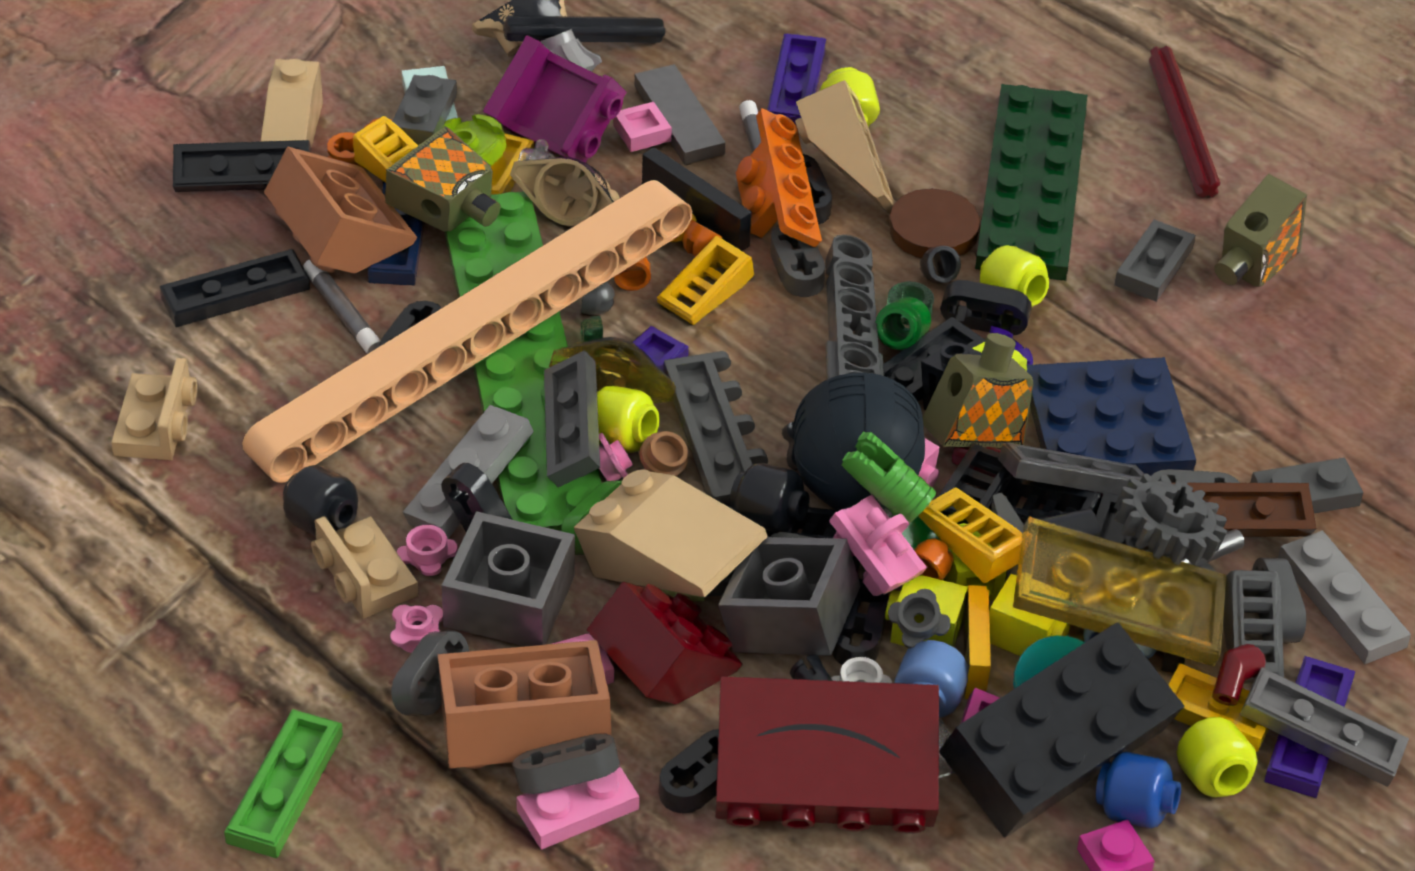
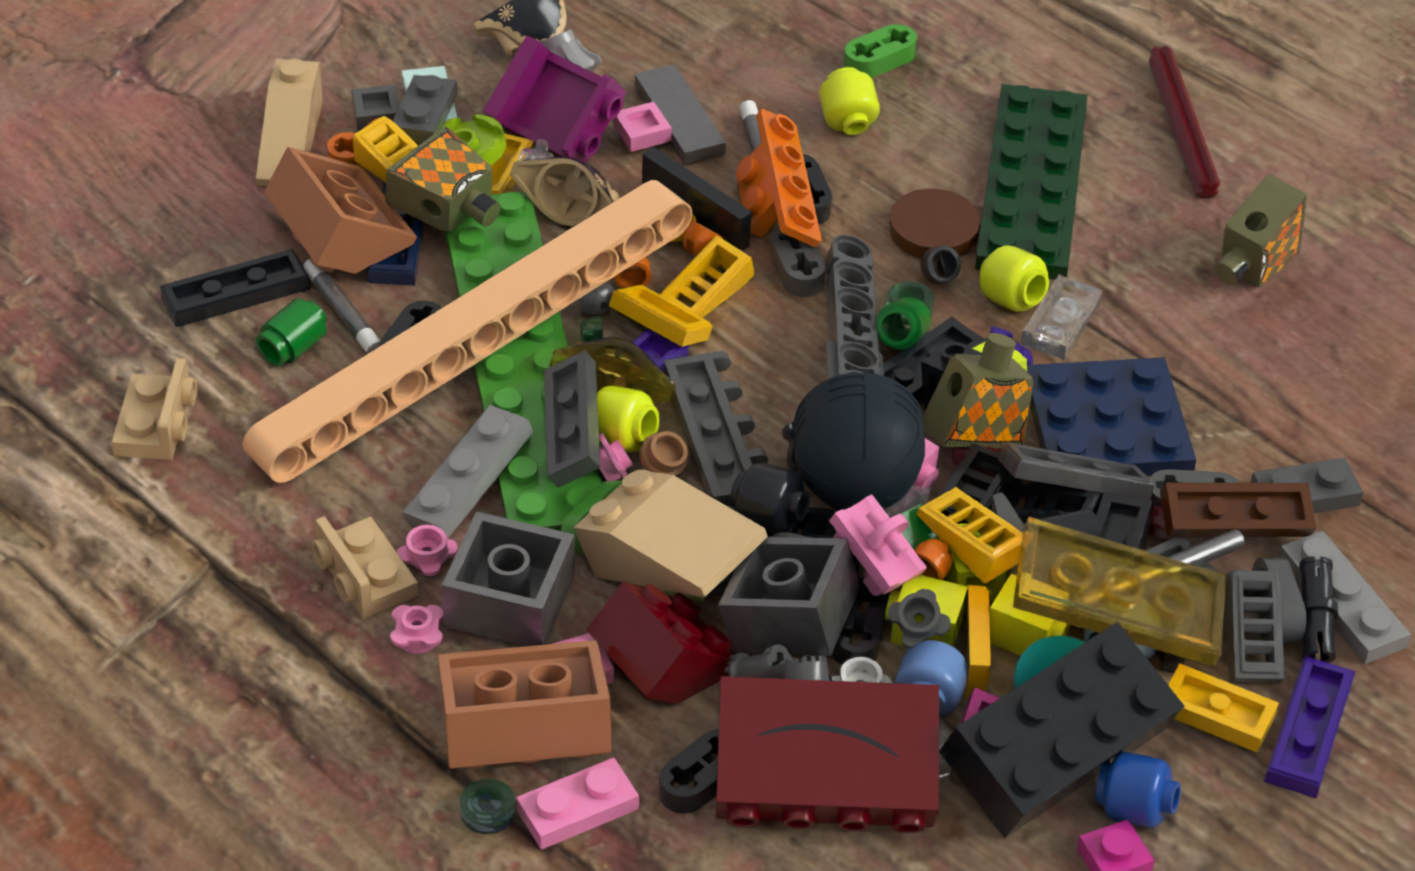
(228, 164): black tile -> none
(283, 784): bright green tile -> none
(291, 332): none -> green brick
(319, 493): black head -> none
(374, 103): none -> dark grey plate
(422, 667): dark grey beam -> none
(470, 491): black beam -> none
(487, 806): none -> clear green tile
(566, 763): dark grey beam -> none
(586, 28): black axle -> none
(661, 315): none -> yellow tile
(777, 664): none -> dark grey connector
(796, 73): dark purple tile -> none
(839, 131): tan slope -> none
(881, 50): none -> bright green beam
(888, 477): bright green hinge -> none
(986, 306): black beam -> none
(1061, 317): none -> clear plate
(1154, 260): dark grey plate -> none
(1170, 519): dark grey gear -> none
(1217, 757): neon yellow head -> none
(1236, 667): dark red arm -> none
(1319, 607): none -> black pin
(1324, 727): flat silver tile -> none

